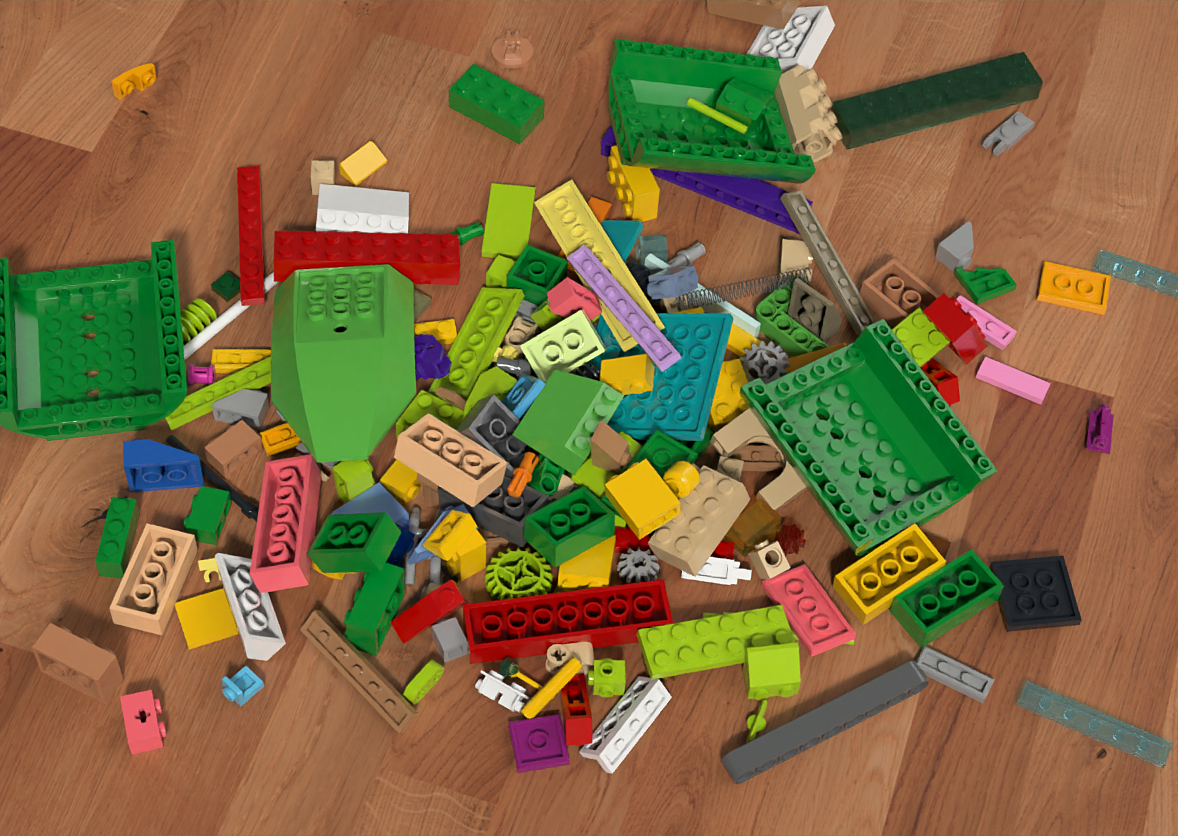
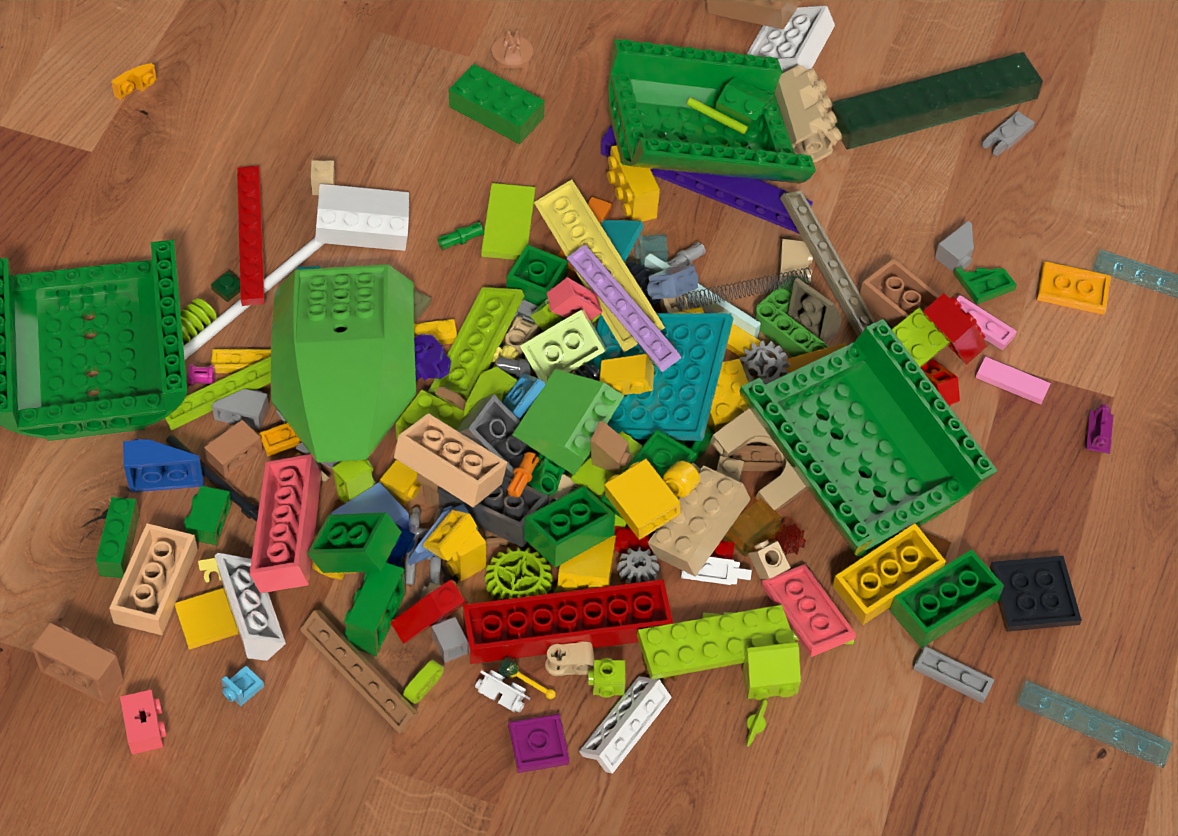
(362, 163): yellow slope -> none
(418, 257): red brick -> none
(497, 274): lime brick -> none
(551, 688): yellow axle -> none
(576, 711): red slope -> none
(824, 722): dark grey beam -> none

